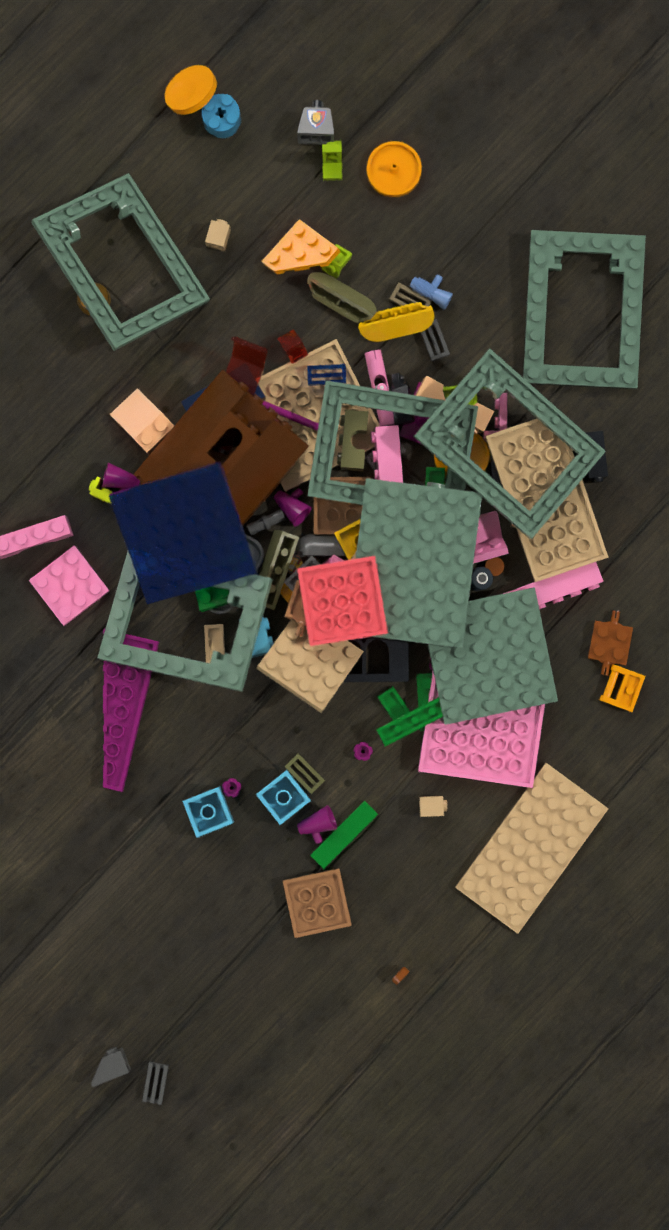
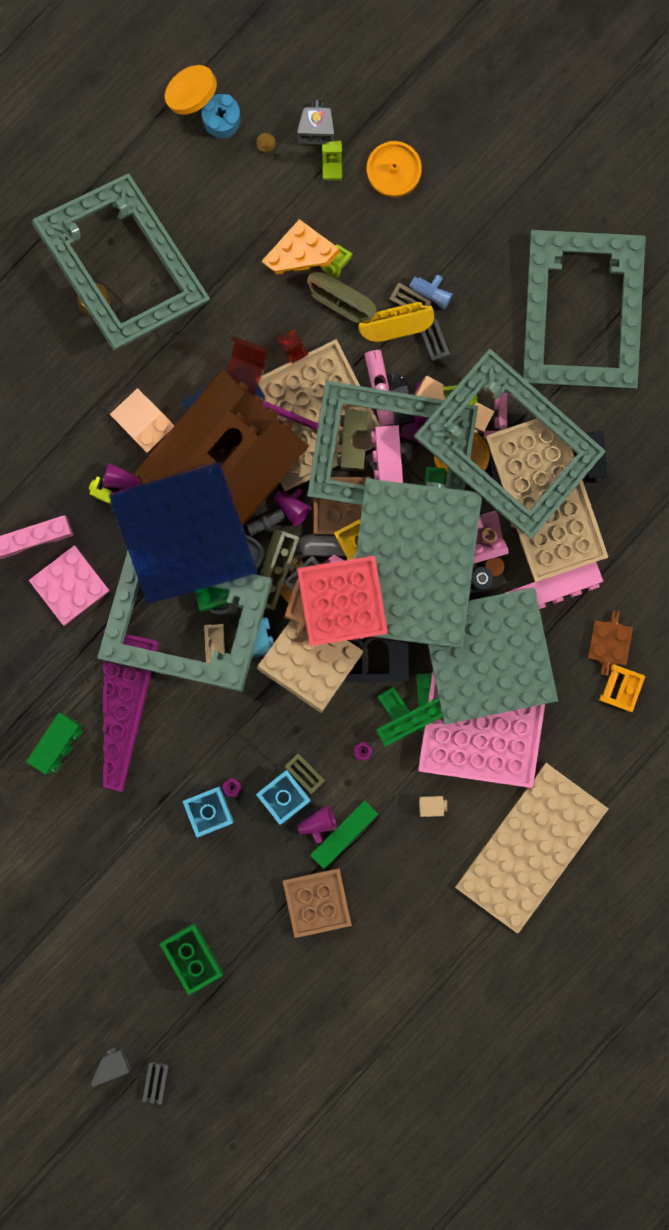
(55, 744): none -> green brick
(191, 958): none -> green brick
(218, 234): tan brick -> none
(266, 143): none -> pearl gold plate
(326, 375): clear blue tile -> none
(400, 975): dark orange tile -> none
(486, 532): none -> medium nougat hinge

